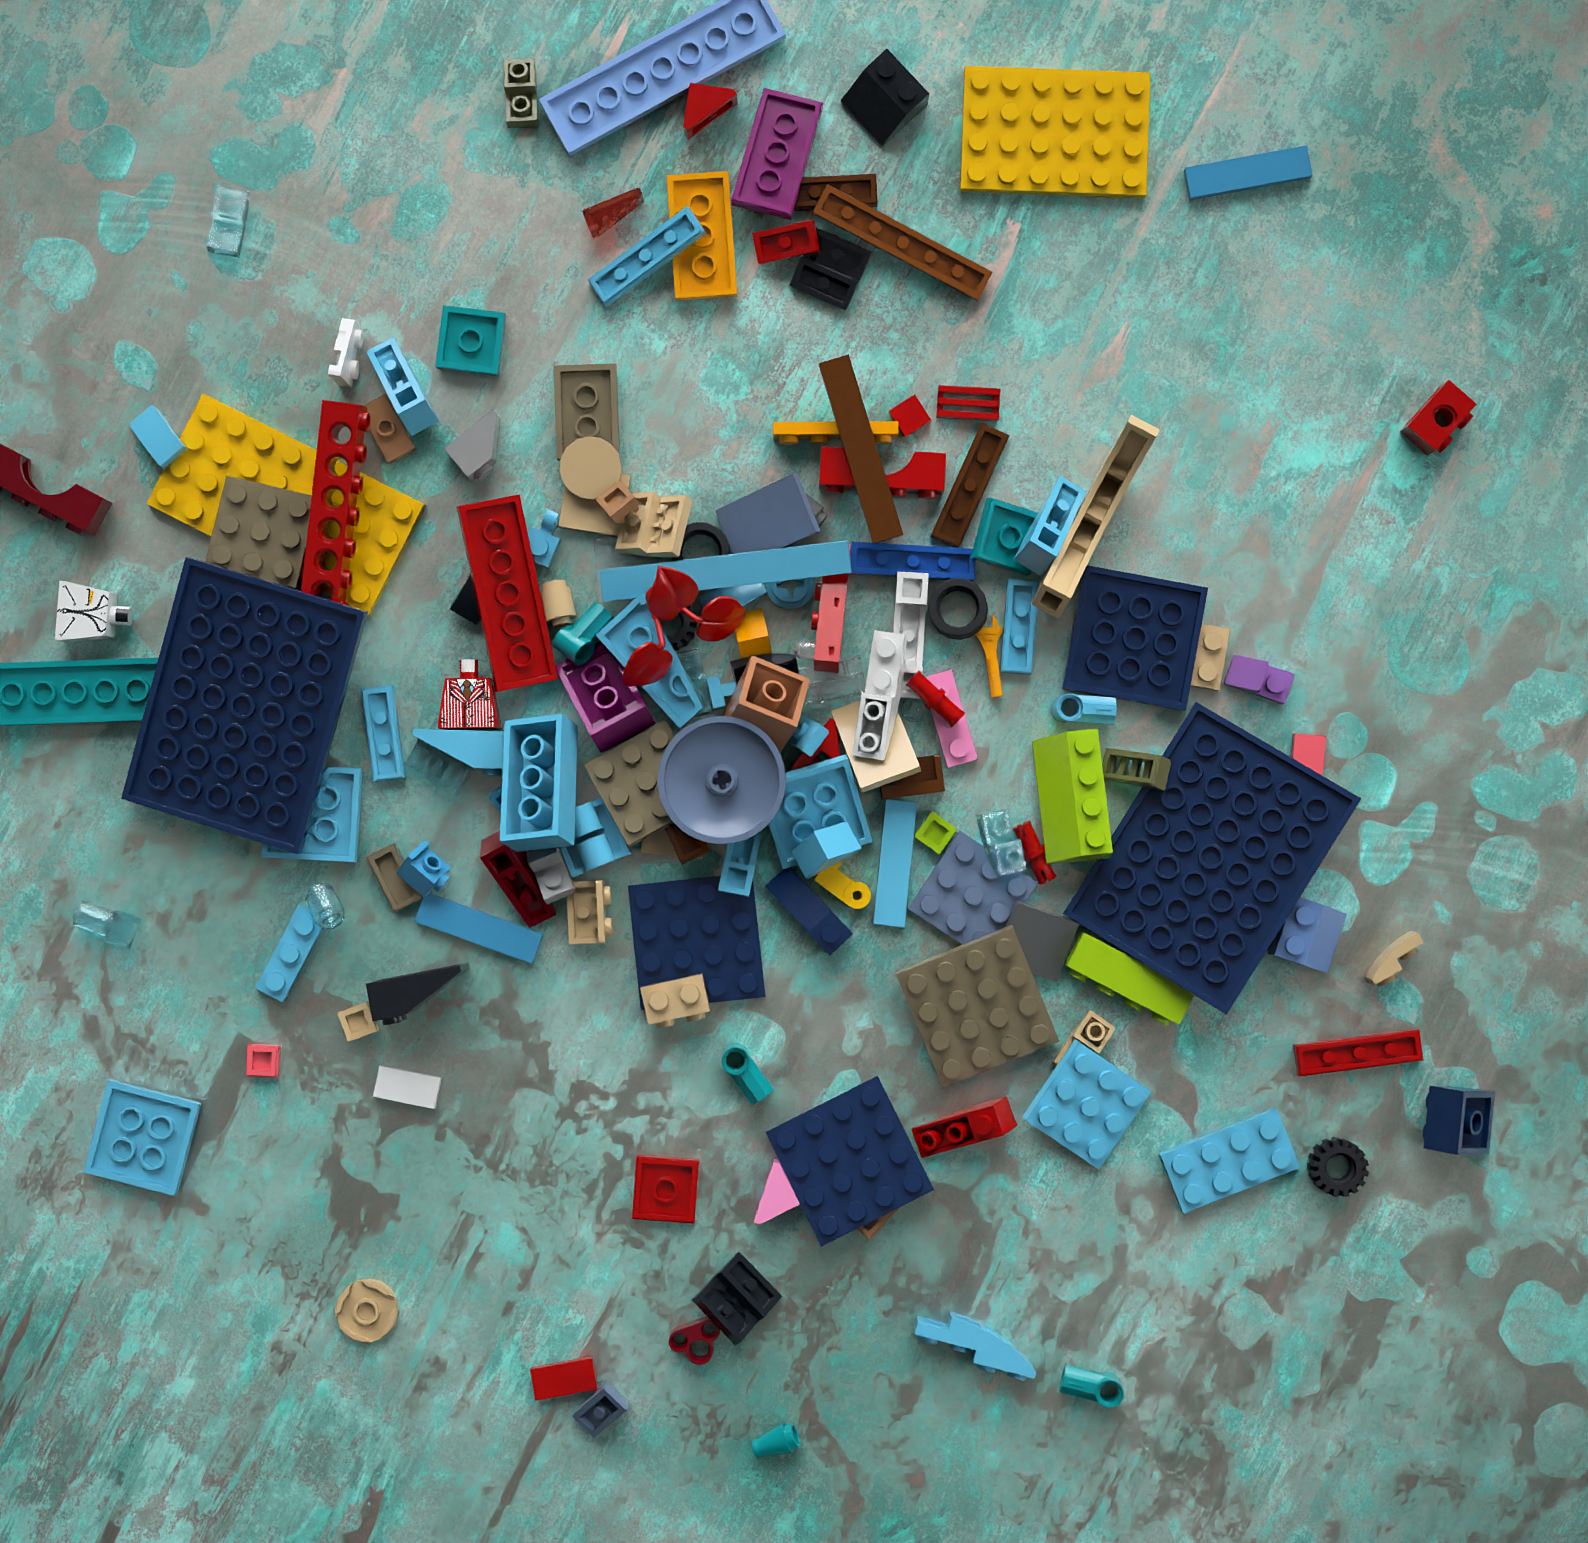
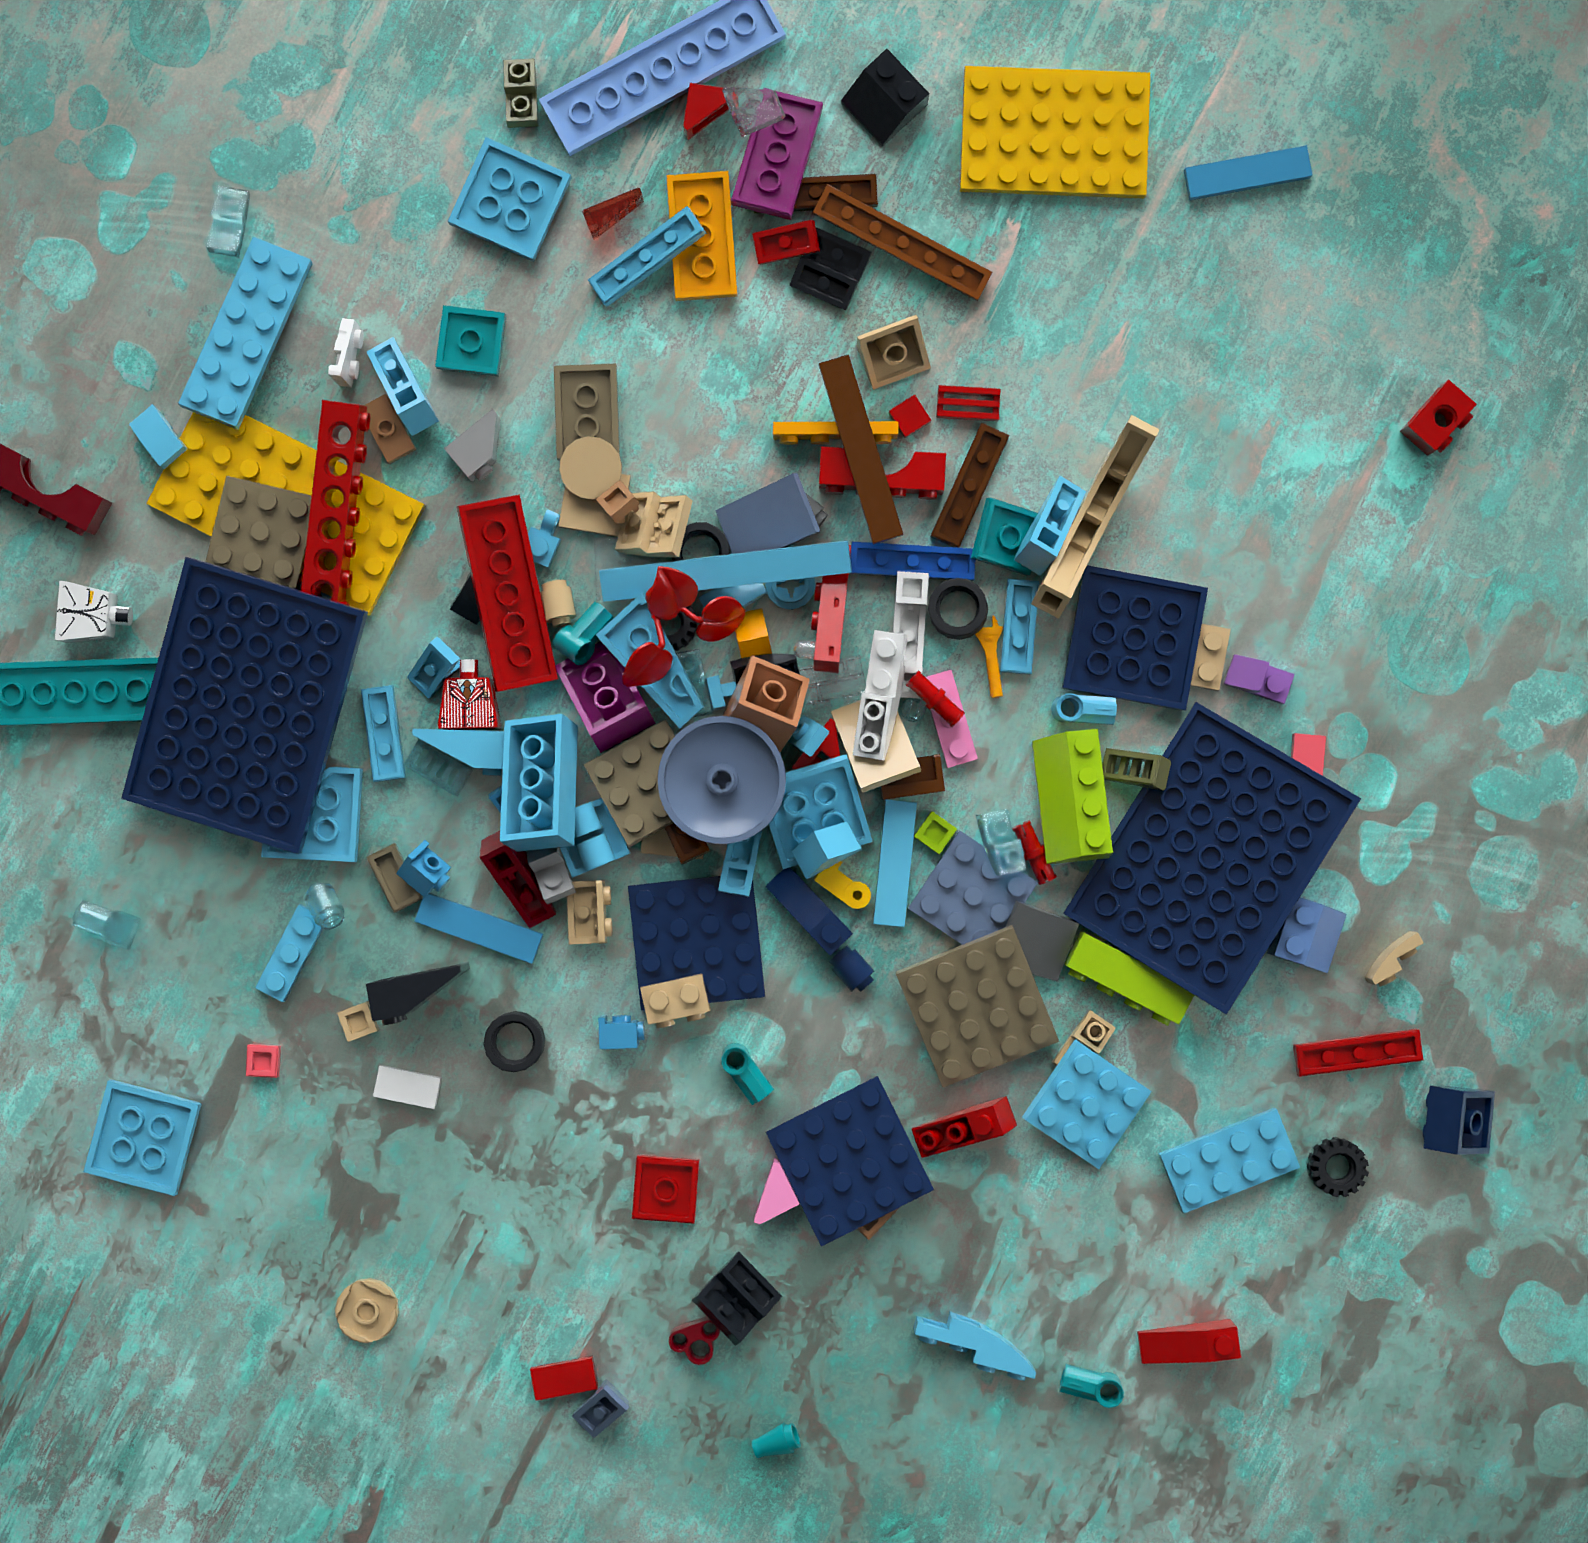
(245, 333): none -> medium azure plate
(433, 667): none -> medium azure slope
(491, 1047): none -> black tyre
(509, 199): none -> medium azure plate
(620, 1032): none -> dark azure brick
(753, 108): none -> clear slope
(852, 969): none -> dark blue brick
(893, 352): none -> tan slope
(1190, 1343): none -> red slope

